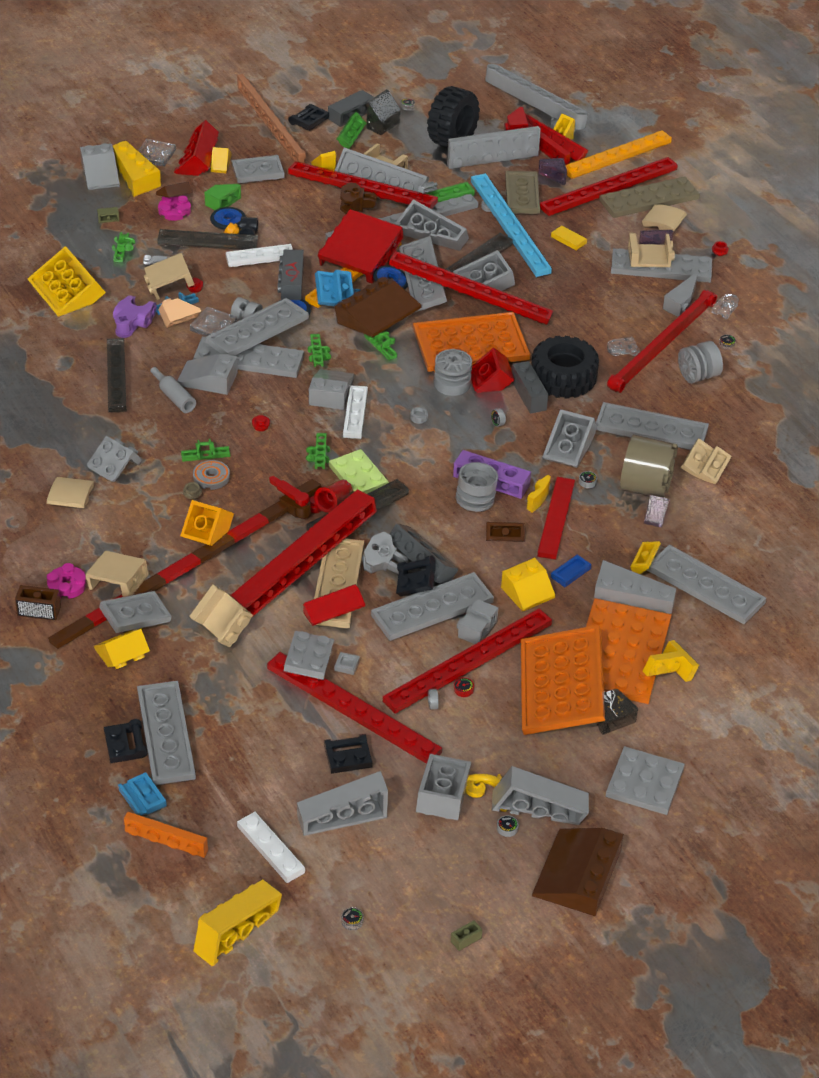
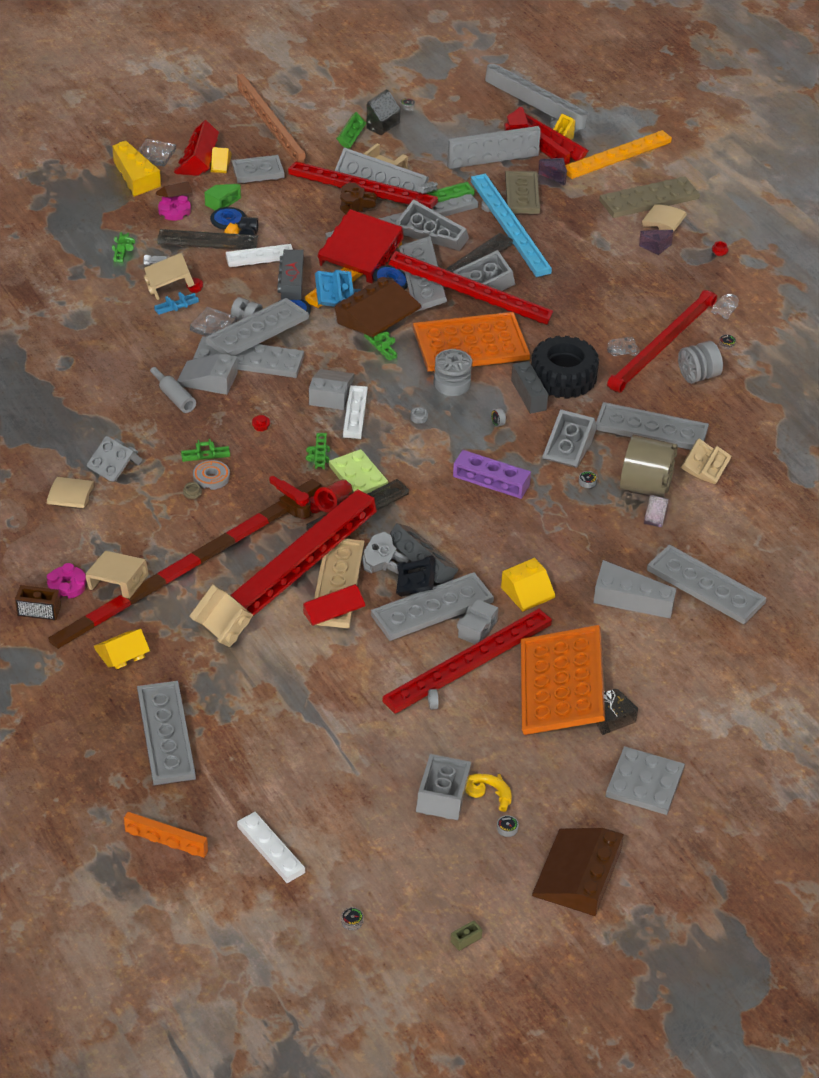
(65, 283): yellow slope -> none
(99, 166): light grey slope -> none
(108, 214): olive piece -> none
(116, 375): clear smoke plate -> none
(118, 744): black plate -> none
(130, 316): medium lavender piece -> none
(135, 612): light grey plate -> none
(142, 795): dark azure plate -> none
(177, 311): light nougat slope -> none
(206, 523): light orange slope -> none
(235, 920): yellow wedge -> none
(309, 117): black plate -> none
(309, 655): light grey plate -> none
(319, 352): bright green piece -> none
(326, 161): yellow slope -> none
(342, 110): dark grey brick -> none
(345, 805): light grey wedge -> none
(347, 663): light grey tile -> none
(348, 759): black plate -> none
(359, 711): red plate -> none
(452, 115): black tyre -> none
(464, 687): tile -> none
(476, 486): light grey wheel -> none
(491, 372): red slope -> none
(505, 531): reddish brown slope -> none
(537, 497): yellow slope -> none
(540, 797): light grey wedge -> none
(556, 518): red tile -> none
(569, 238): yellow tile -> none
(571, 570): blue tile -> none
(608, 185): red plate -> none
(627, 641): orange plate -> none
(644, 556): yellow slope -> none
(650, 254): tan panel -> none
(672, 660): yellow bracket -> none
(680, 269): light grey plate -> none
(680, 297): light grey slope -> none

